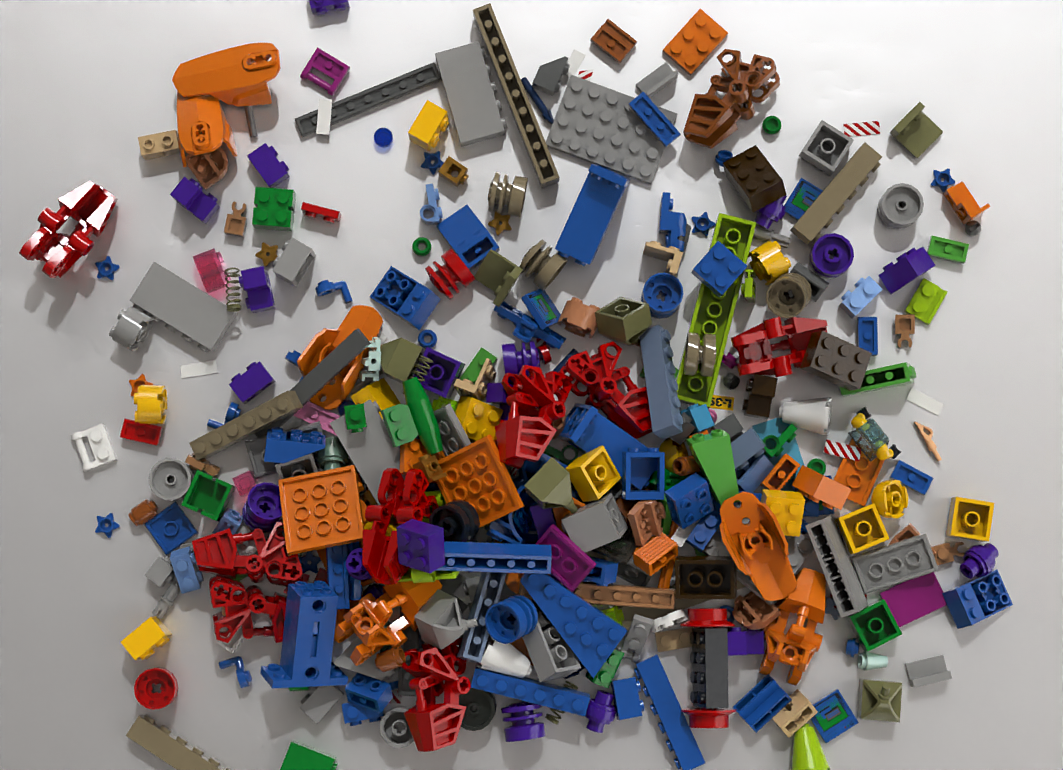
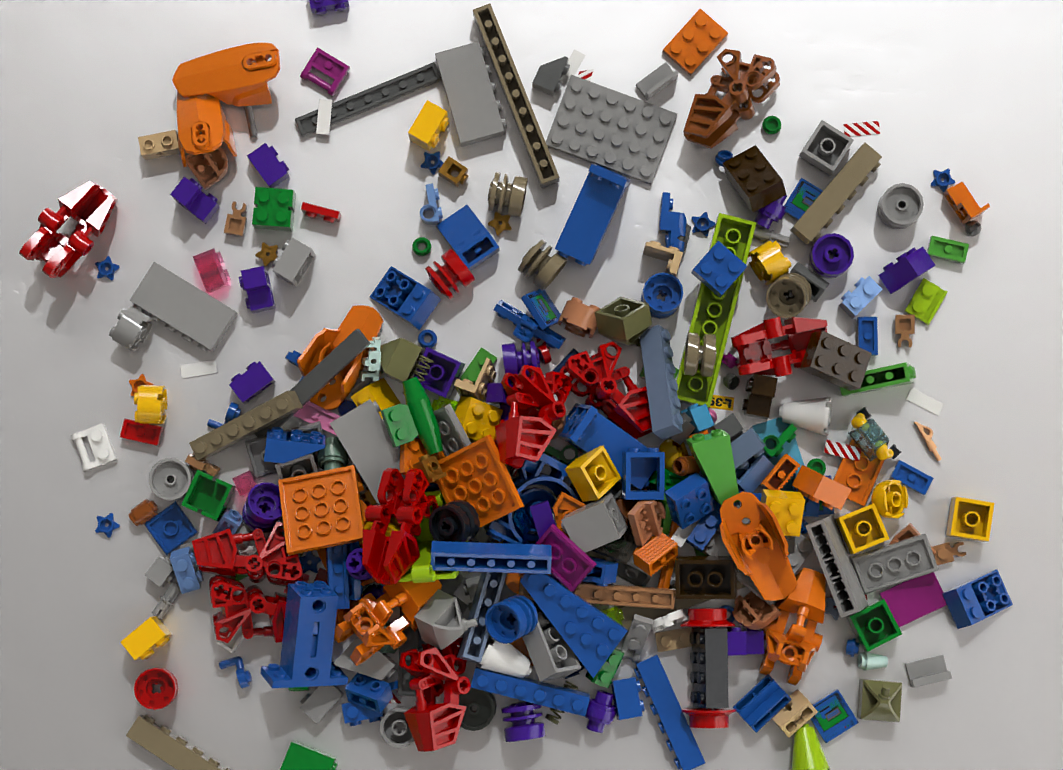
(232, 307): olive piece -> none
(326, 287): blue plate -> none
(355, 417): green bracket -> none
(383, 137): clear blue tile -> none
(390, 659): dark orange brick -> none
(421, 545): dark purple brick -> none
(498, 275): olive bracket -> none
(546, 114): dark blue piece -> none
(551, 487): olive piece -> none
(613, 41): dark orange plate -> none
(654, 119): blue plate -> none
(748, 288): lime plate -> none
(916, 131): olive bracket -> none
(979, 560): dark purple piece -> none

